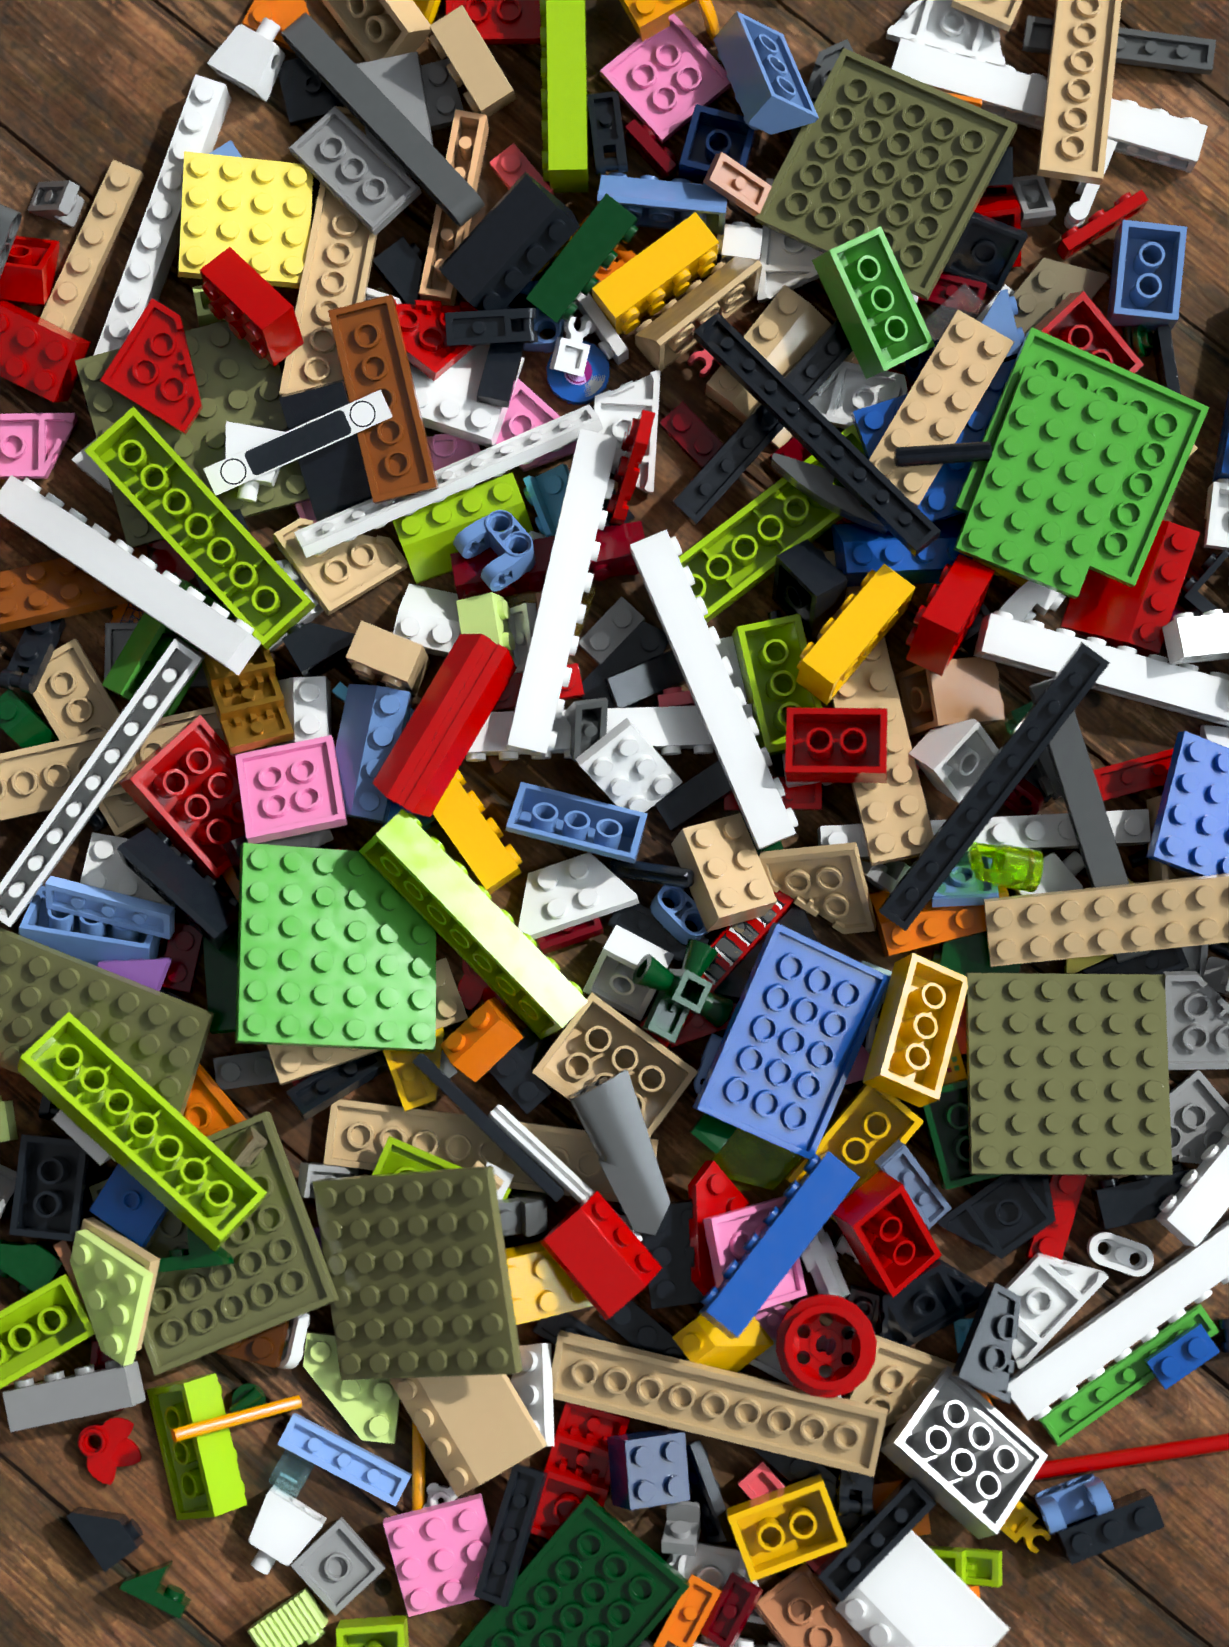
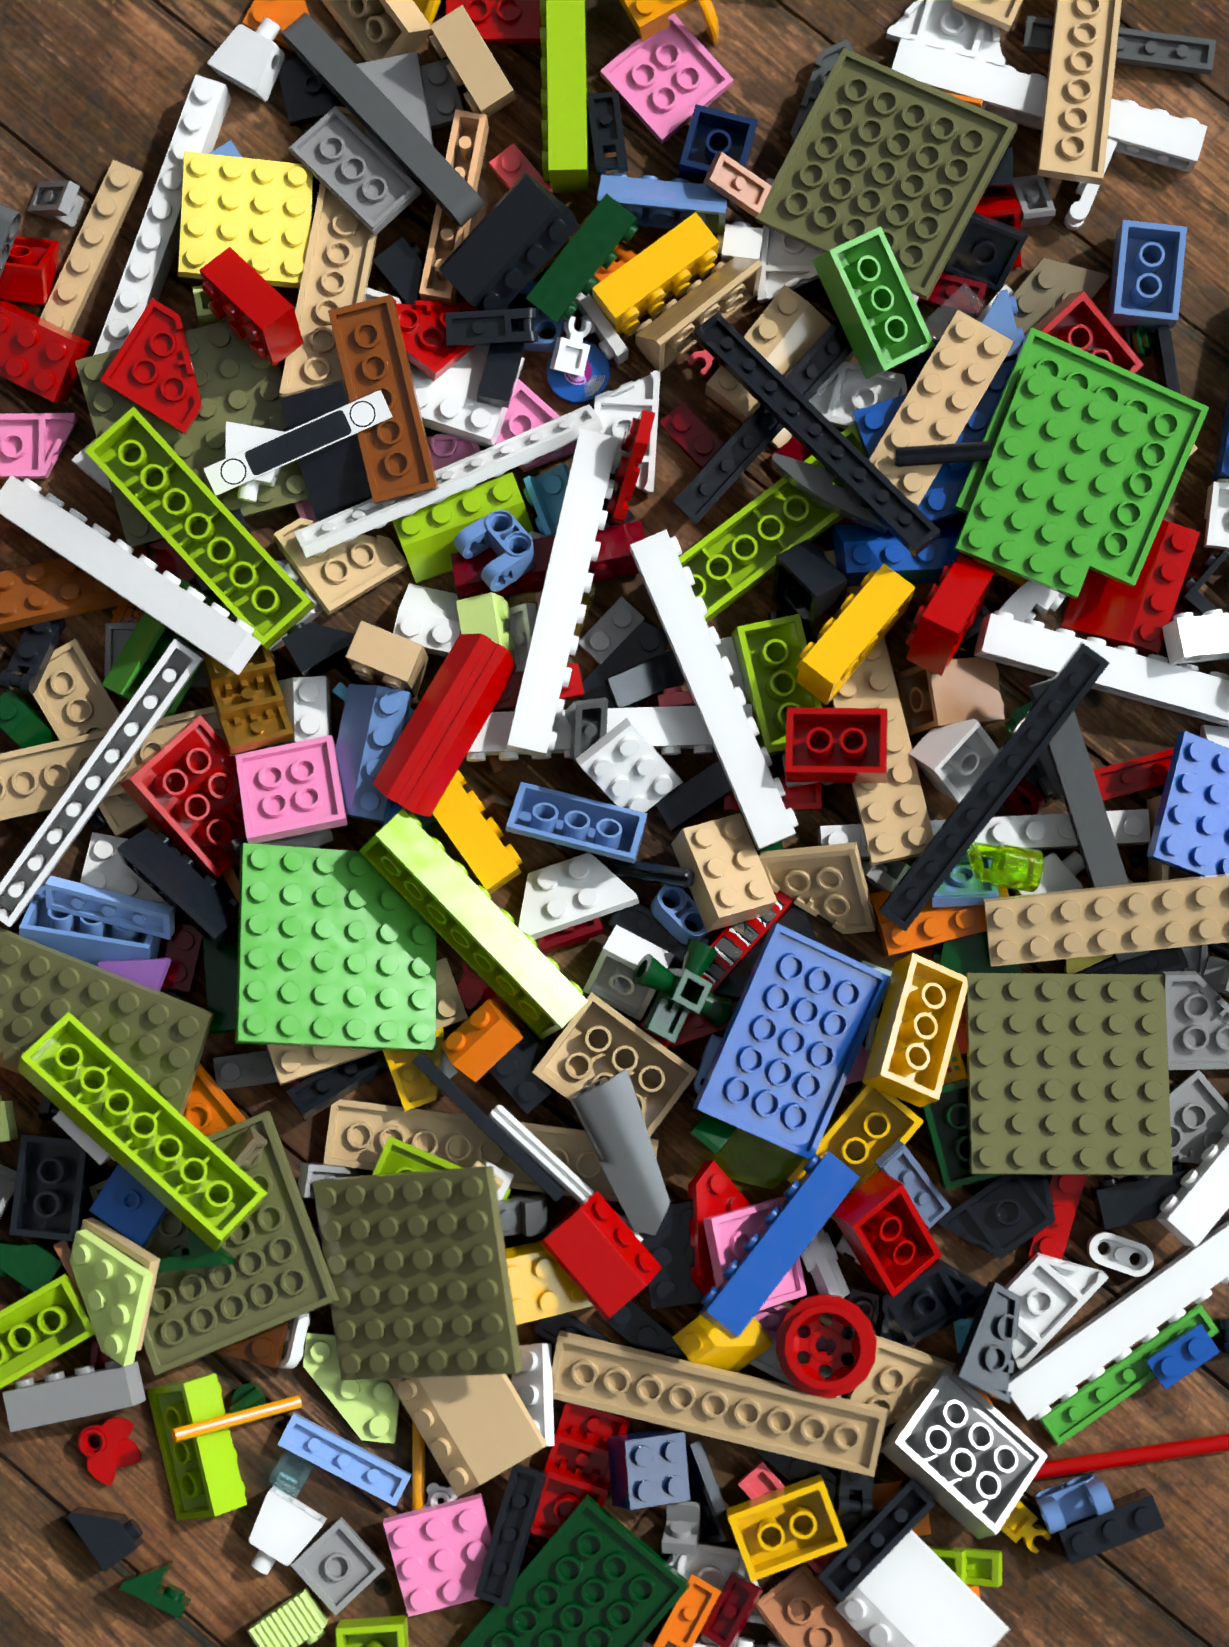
(644, 142): dark red plate -> none
(763, 76): medium blue slope -> none
(1101, 223): red plate -> none

